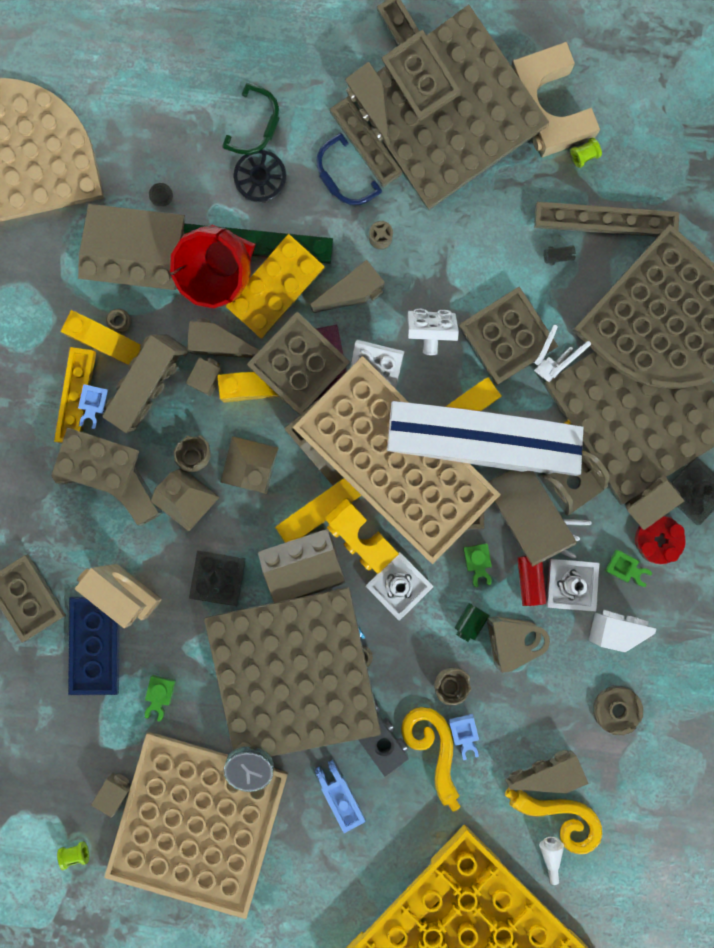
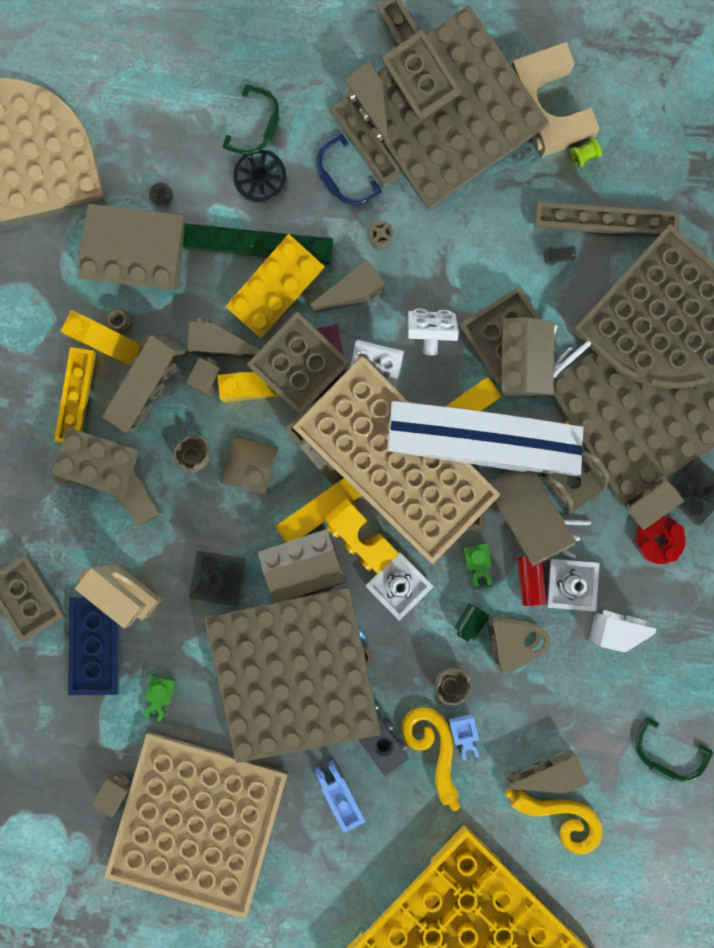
(73, 855): lime bush -> none
(92, 401): light blue plate -> none
(183, 498): dark tan slope -> none
(214, 266): red plate -> none
(248, 769): tile -> none
(527, 357): none -> dark tan slope
(552, 853): white cone -> none
(624, 568): bright green plate -> none
(632, 710): dark tan tile -> none
(661, 770): none -> dark green piece

